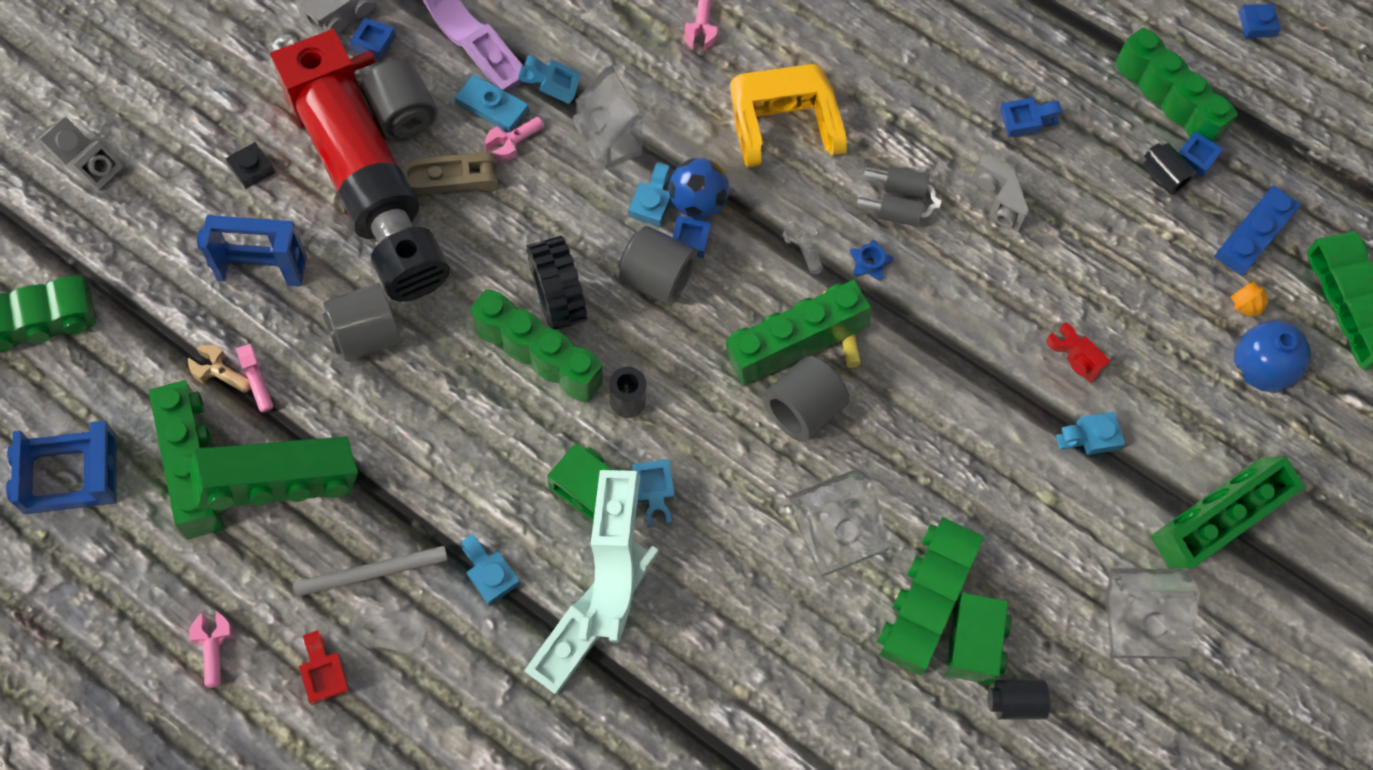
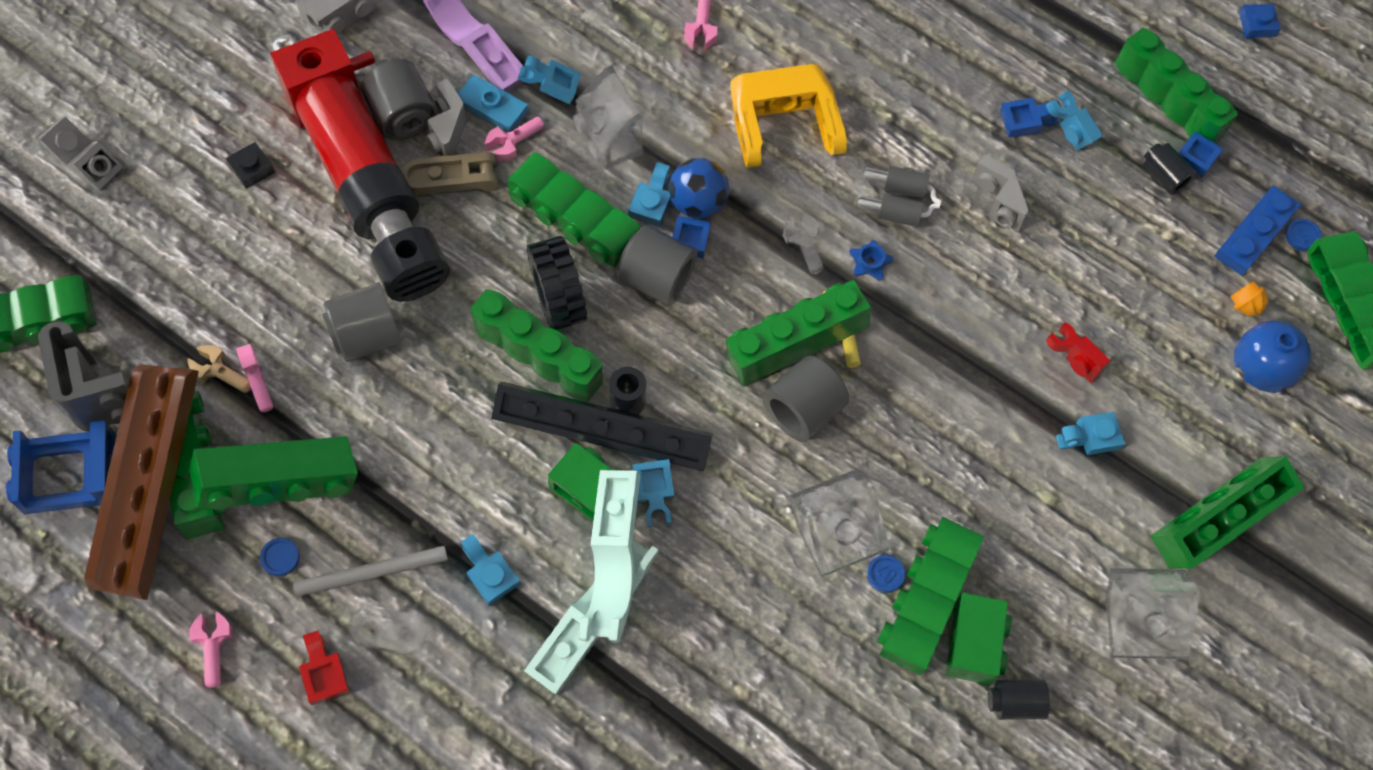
(75, 383): none -> dark grey piece
(140, 480): none -> reddish brown plate
(279, 557): none -> blue piece
(285, 251): blue window -> none
(372, 37): blue plate -> none
(450, 123): none -> light grey slope
(571, 207): none -> green brick
(602, 426): none -> black plate
(885, 573): none -> blue piece
(1076, 123): none -> dark azure plate
(1302, 234): none -> blue piece

